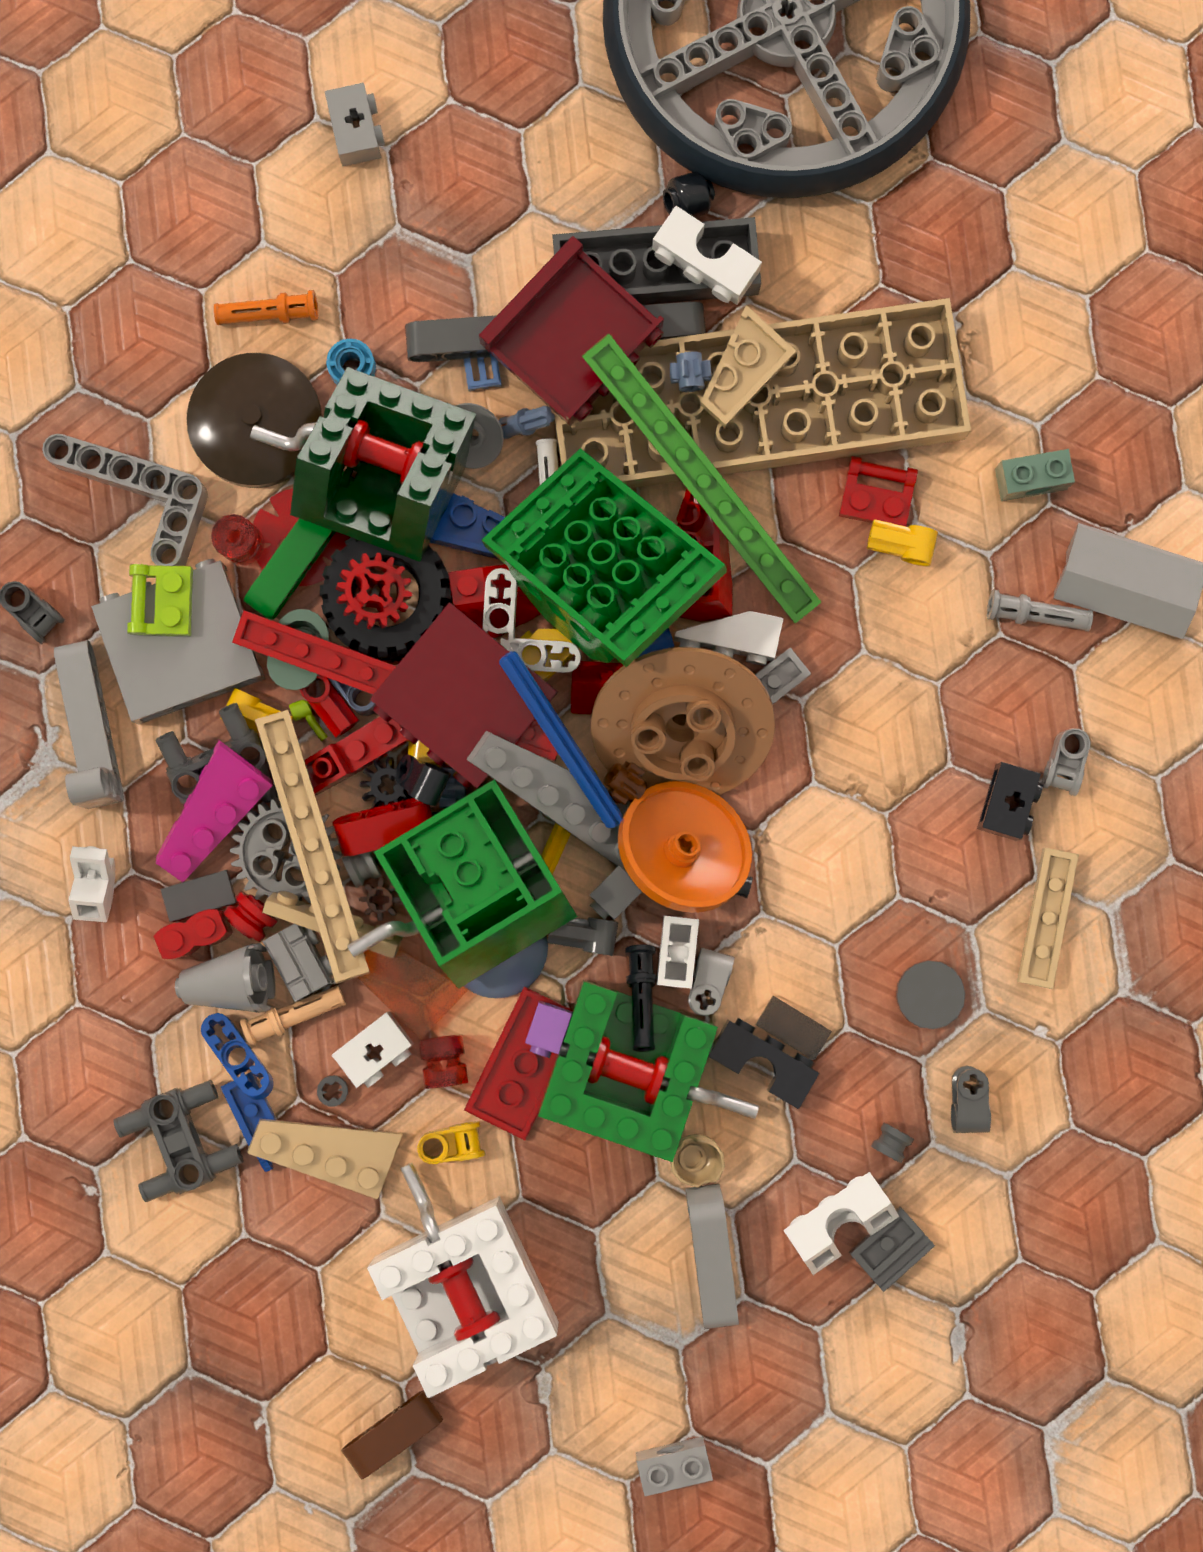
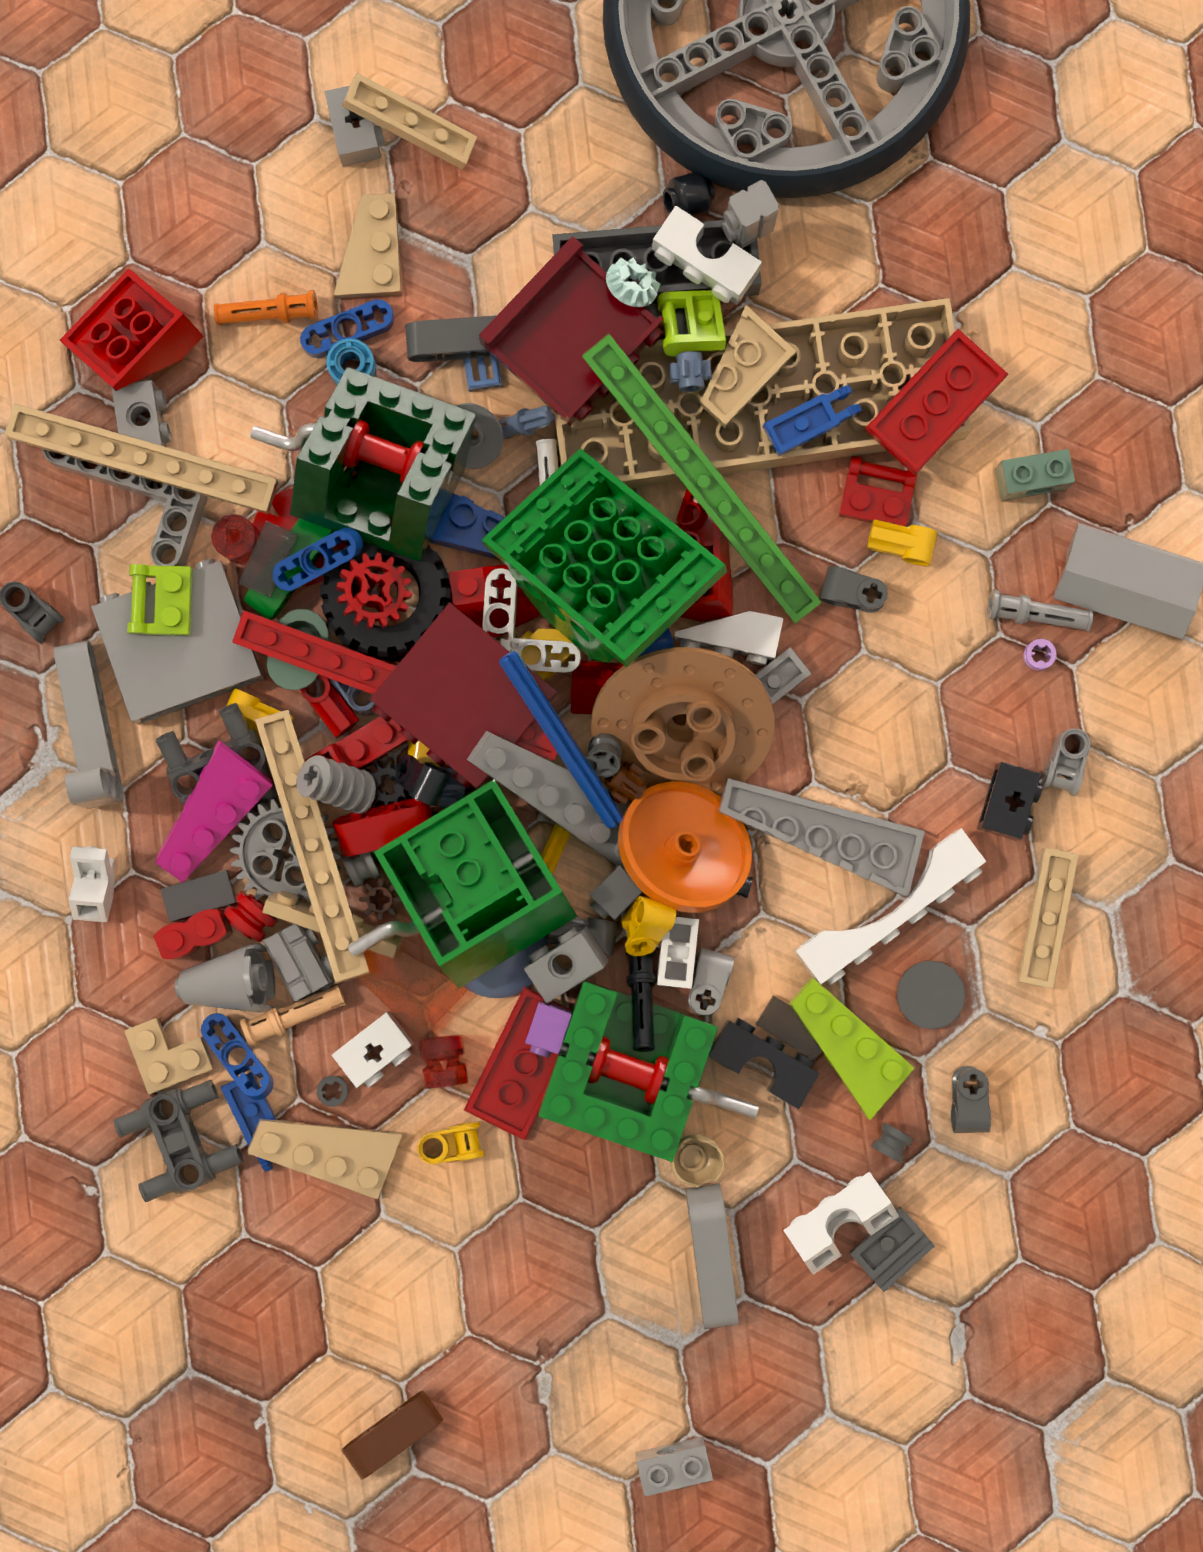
(131, 333): none -> red slope
(139, 399): none -> light grey brick
(141, 458): none -> tan plate
(159, 1063): none -> tan plate
(247, 393): dark brown dish -> none
(271, 547): none -> clear smoke tile
(302, 709): lime hand -> none
(331, 560): none -> blue beam
(336, 784): none -> light grey piece
(366, 309): none -> blue beam
(372, 252): none -> tan wing
(409, 121): none -> tan plate
(463, 1291): white piece -> none
(554, 980): none -> light grey brick
(608, 763): none -> dark grey wheel
(630, 292): none -> light aqua gear
(646, 925): none -> yellow piece
(702, 318): none -> lime plate
(750, 214): none -> light grey brick
(808, 421): none -> blue hinge
(845, 589): none -> dark grey piece
(853, 841): none -> light grey wing
(858, 1055): none -> lime wing
(936, 402): none -> red tile
(945, 866): none -> white arch
(1039, 644): none -> lavender bush

